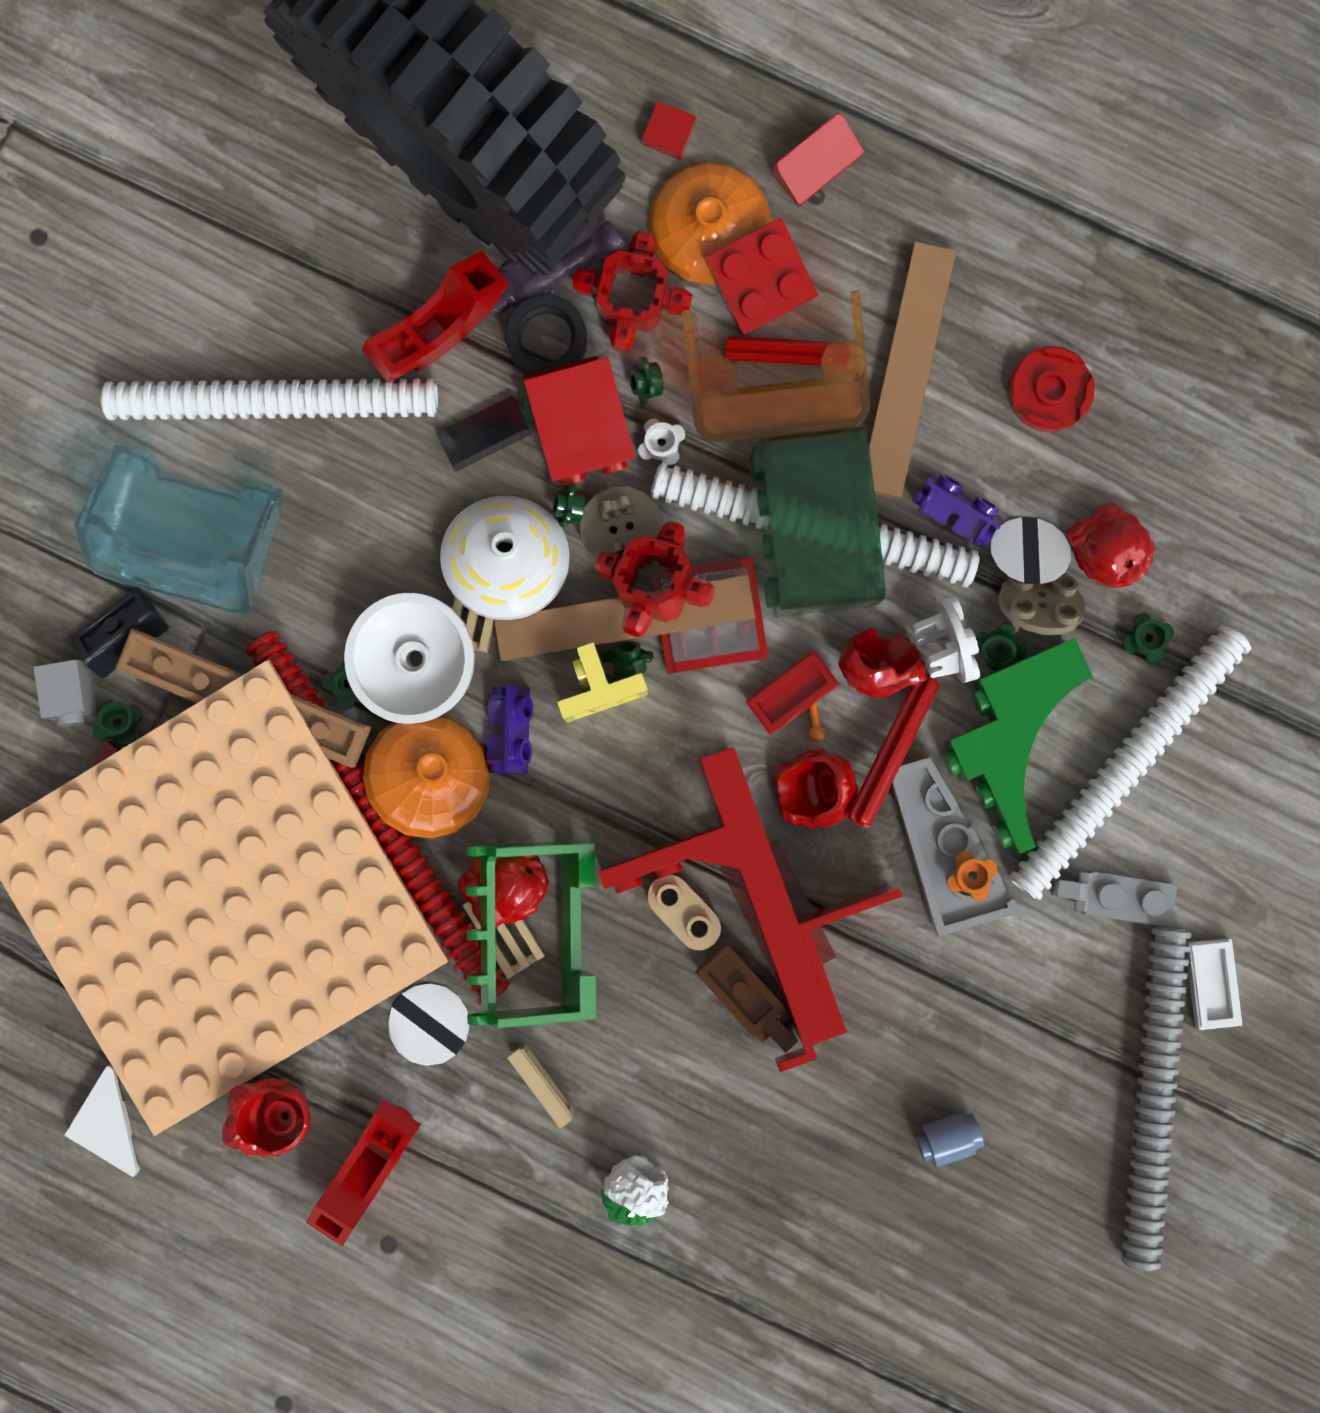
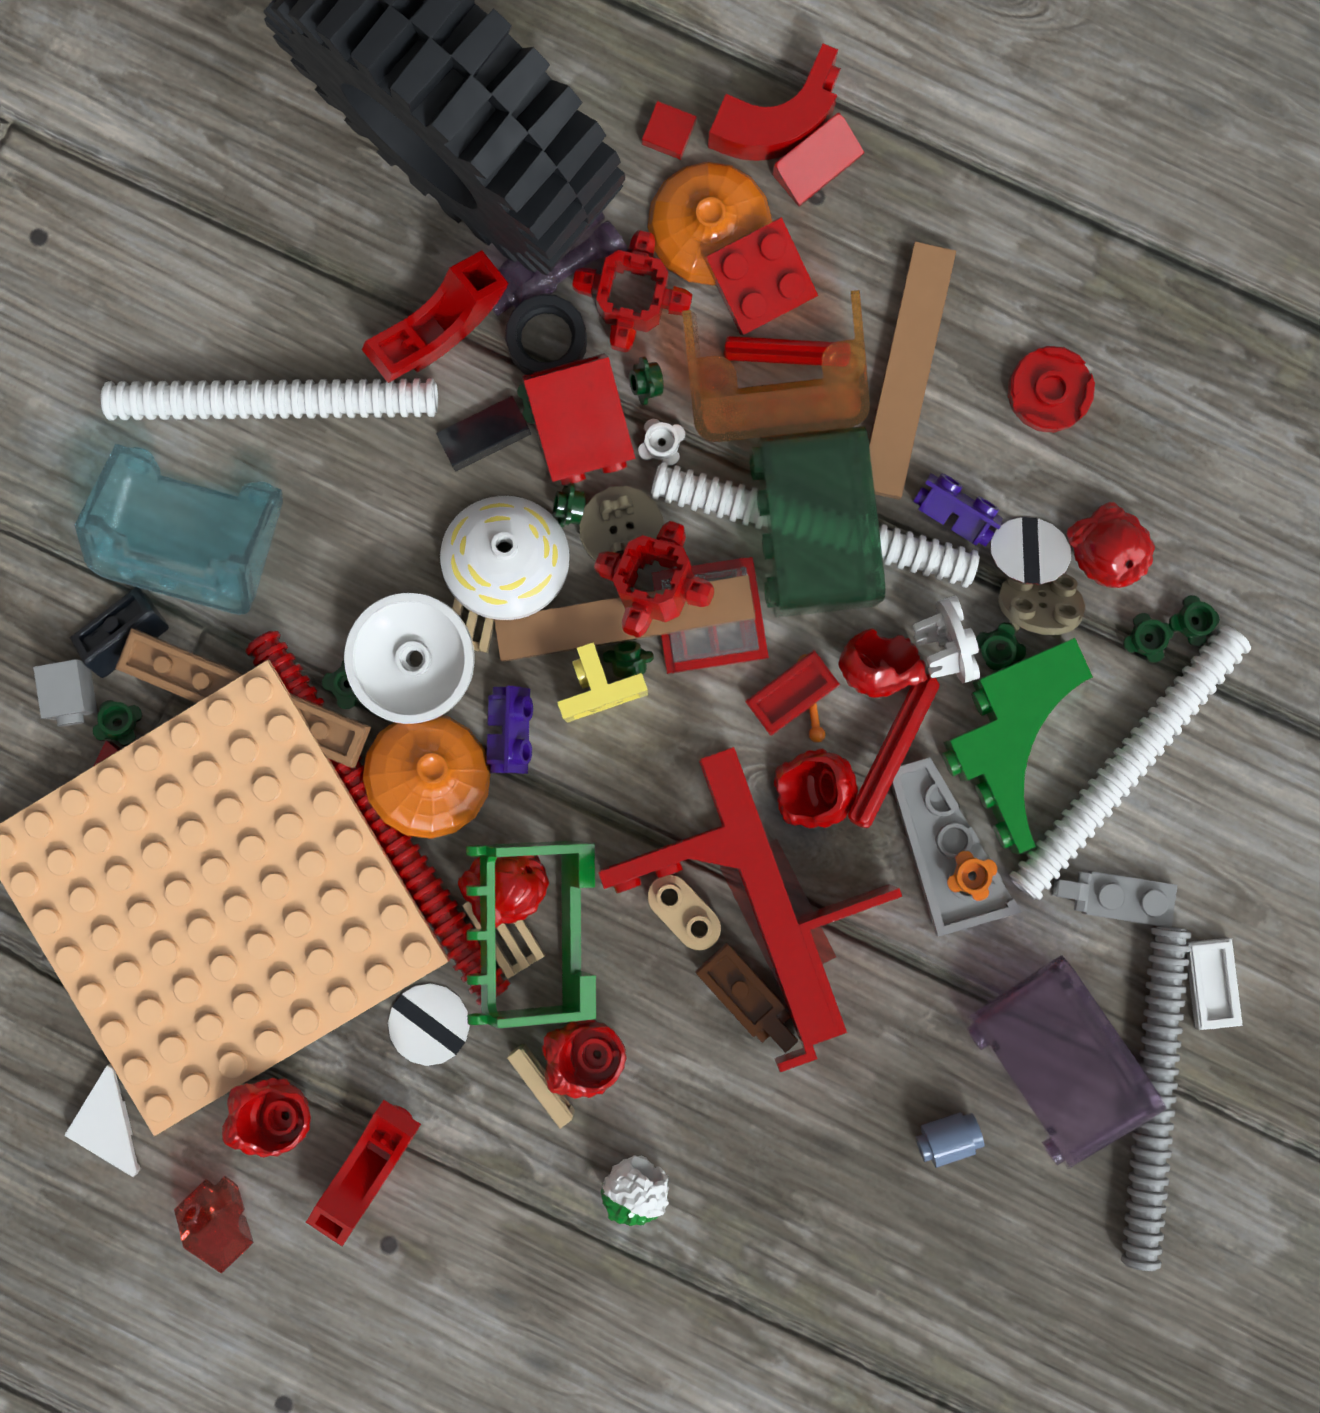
(214, 1224): none -> clear red brick
(572, 1059): none -> red hair
(772, 132): none -> red arch
(1066, 1062): none -> clear purple windscreen
(1206, 618): none -> dark green plate

